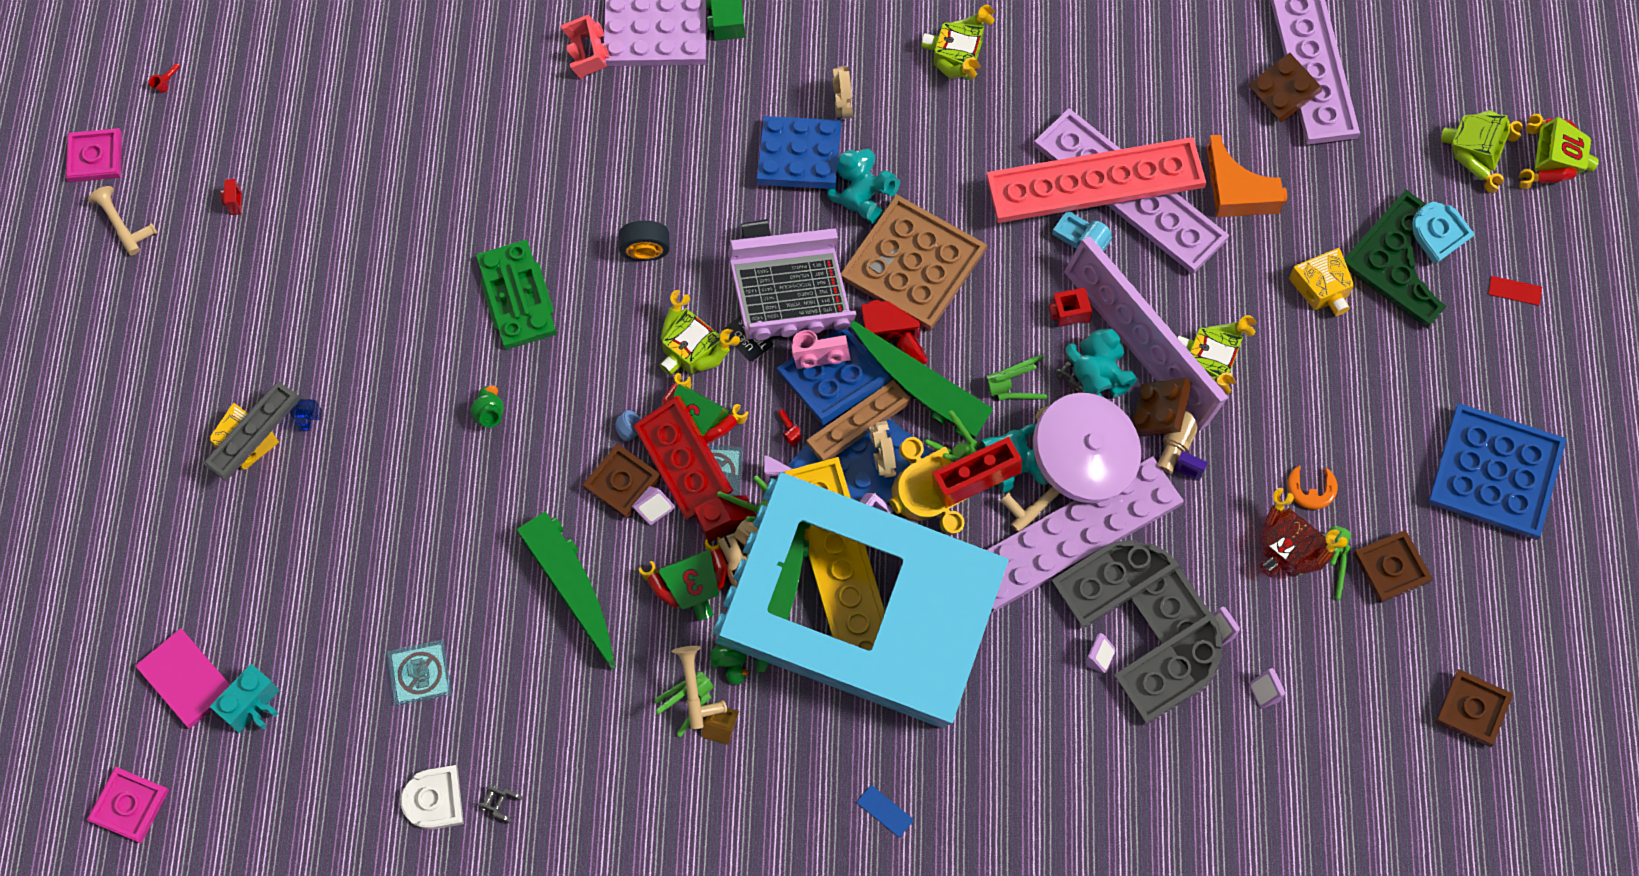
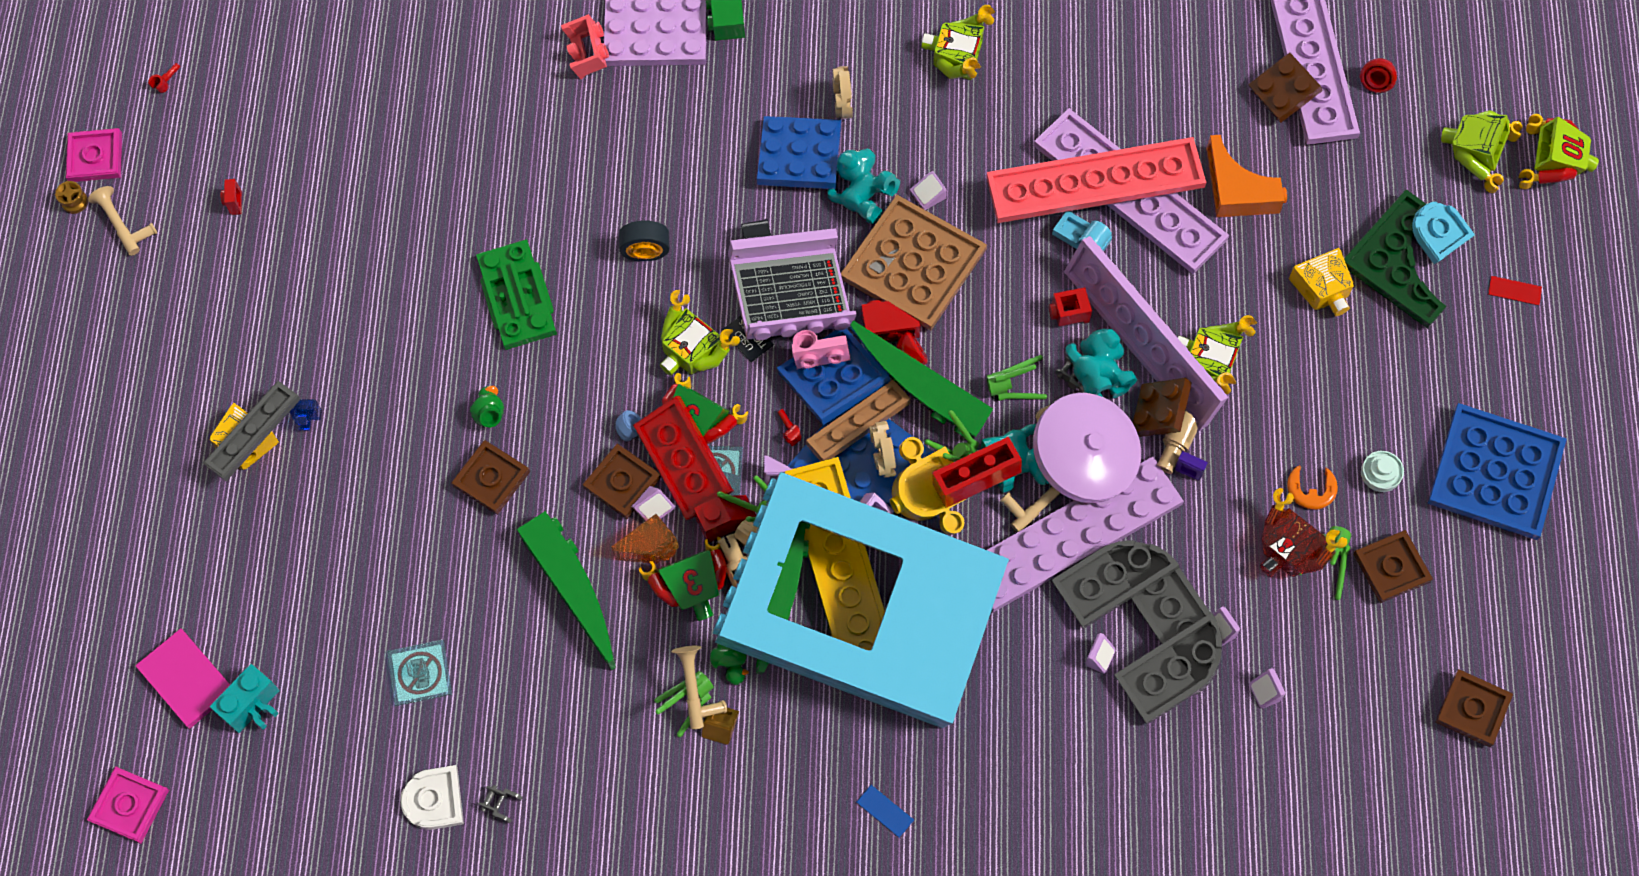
(65, 194): none -> pearl gold wheel
(490, 477): none -> reddish brown plate
(647, 543): none -> clear orange slope
(929, 191): none -> slope
(1378, 75): none -> red brick
(1382, 471): none -> light aqua plate

